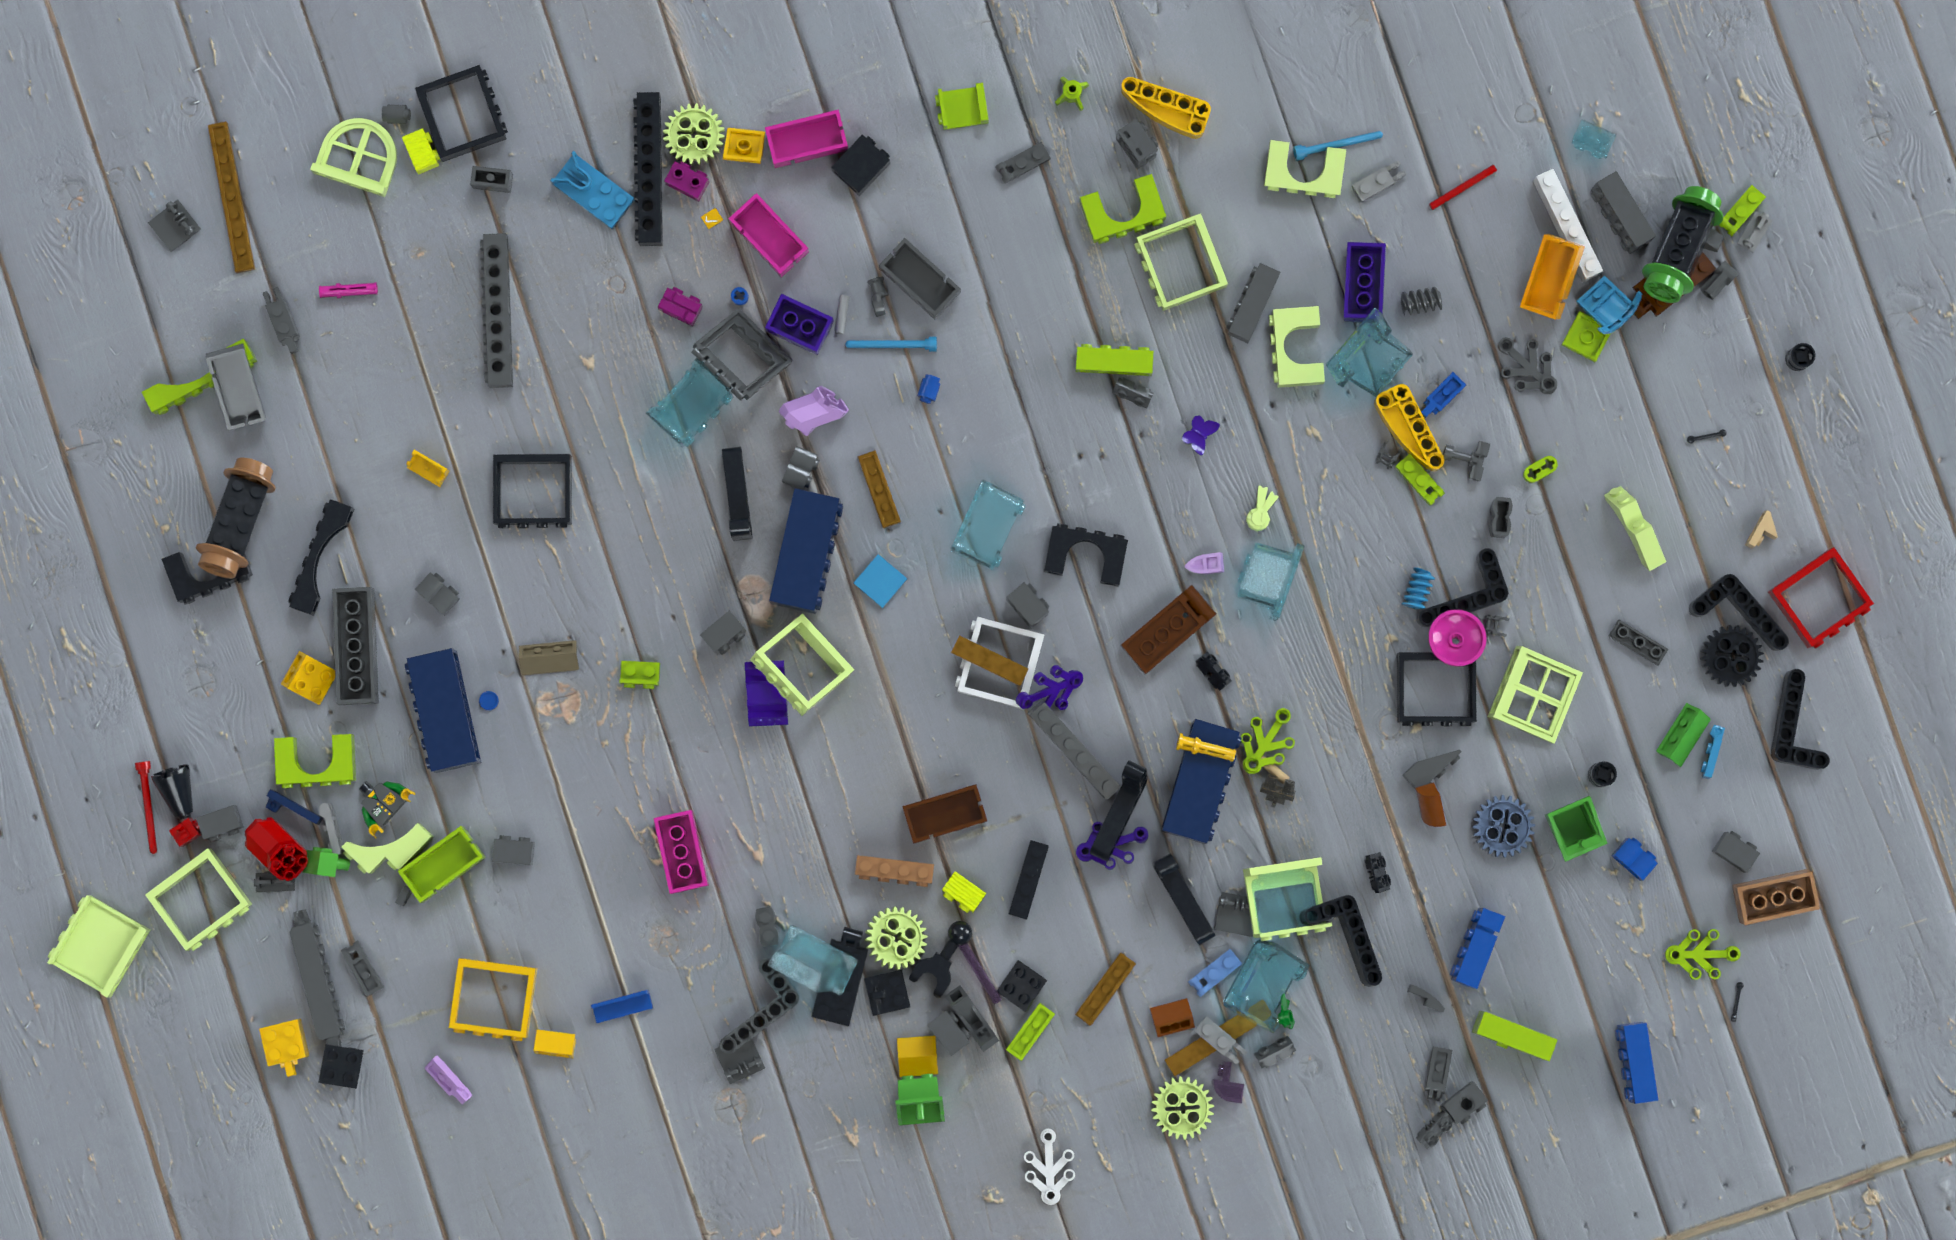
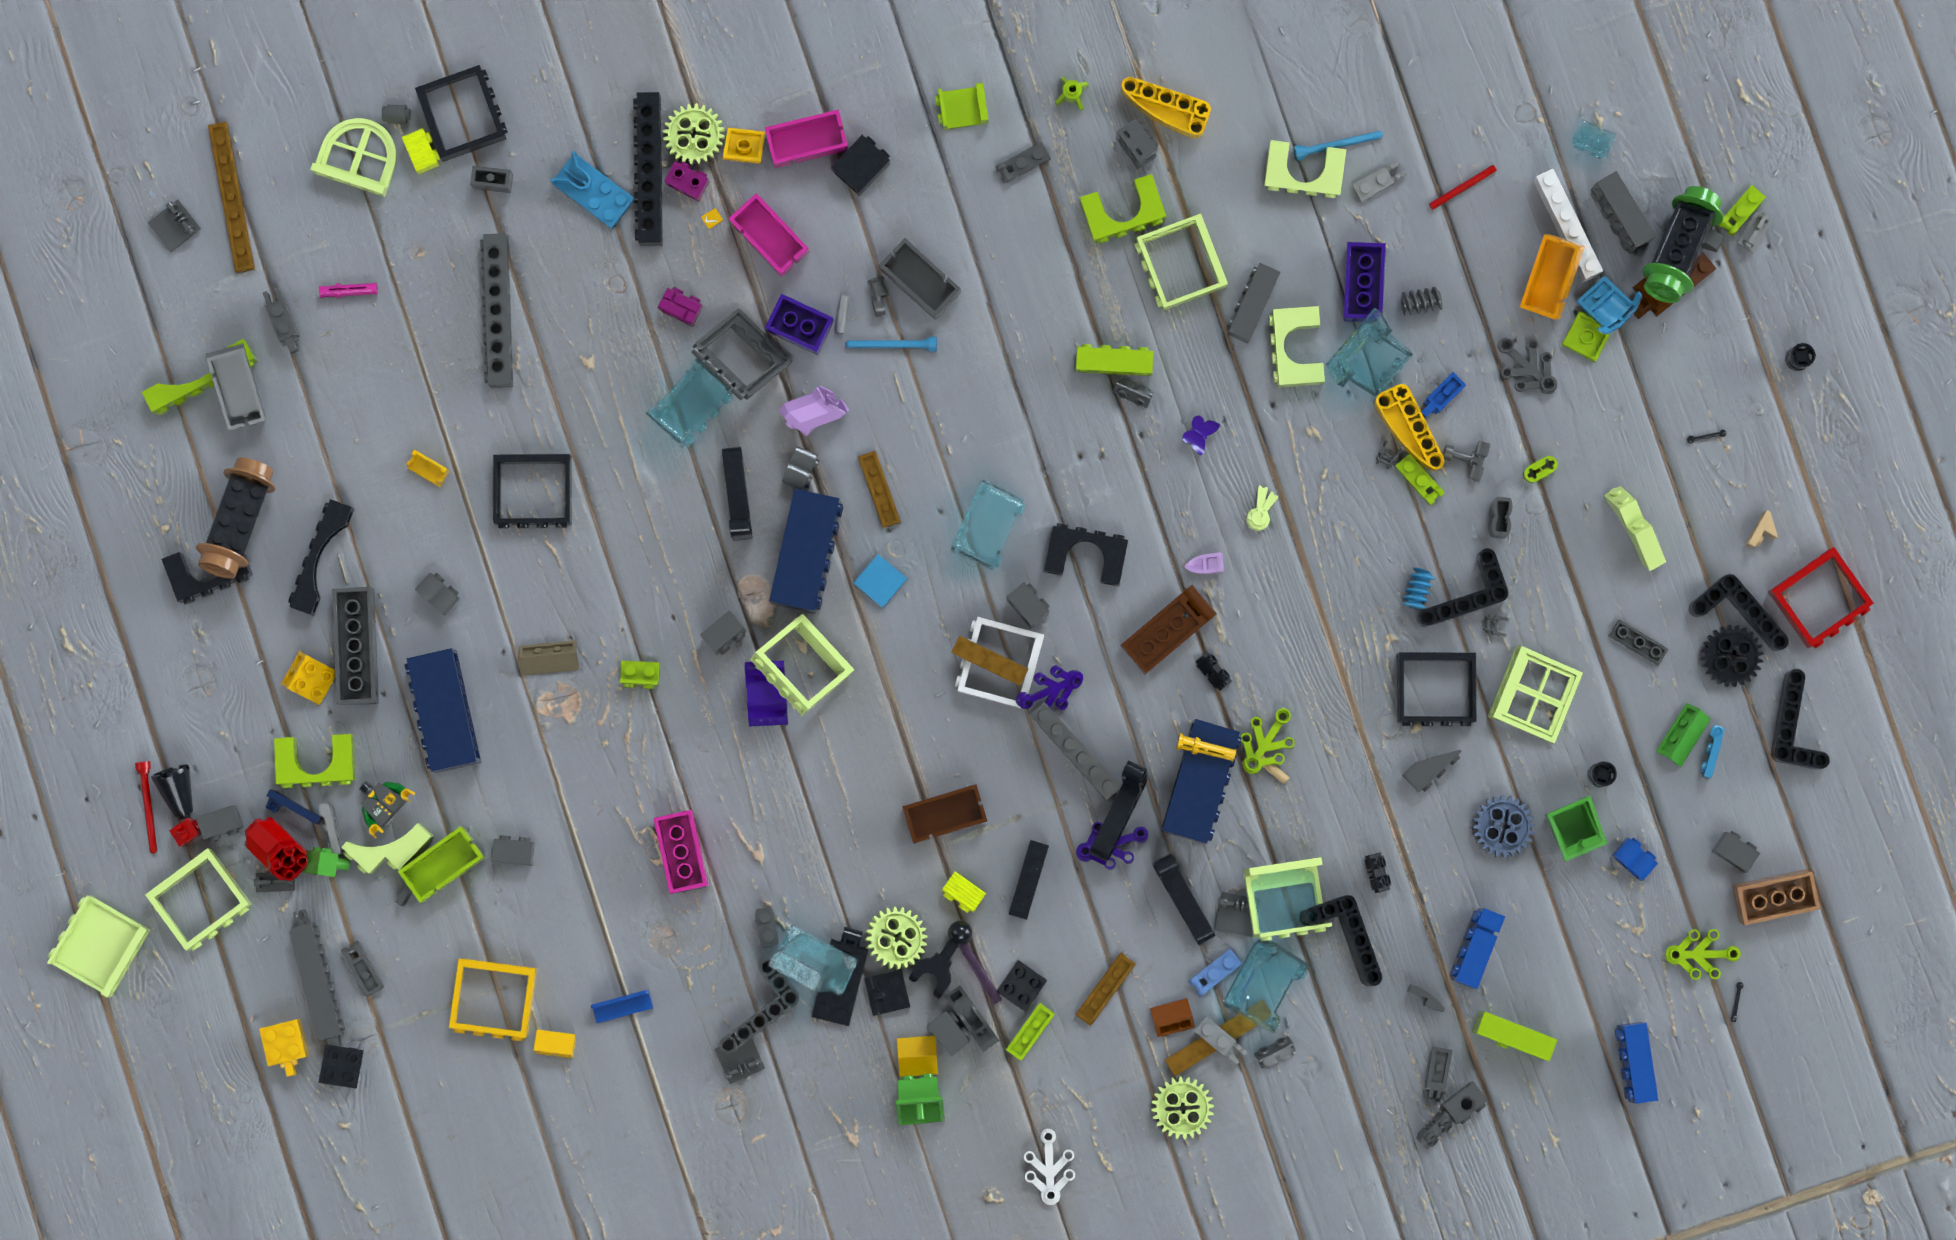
(447, 1080): lavender hinge -> none
(489, 700): blue piece -> none
(738, 301): blue bush -> none
(894, 869): medium nougat brick -> none
(929, 389): blue brick -> none
(1226, 1089): clear purple brick -> none
(1269, 576): clear light blue windscreen -> none
(1276, 793): clear smoke hips -> none
(1286, 1016): green plate -> none
(1430, 805): dark orange brick -> none
(1459, 626): dark pink dish -> none
(1722, 276): dark grey piece -> none

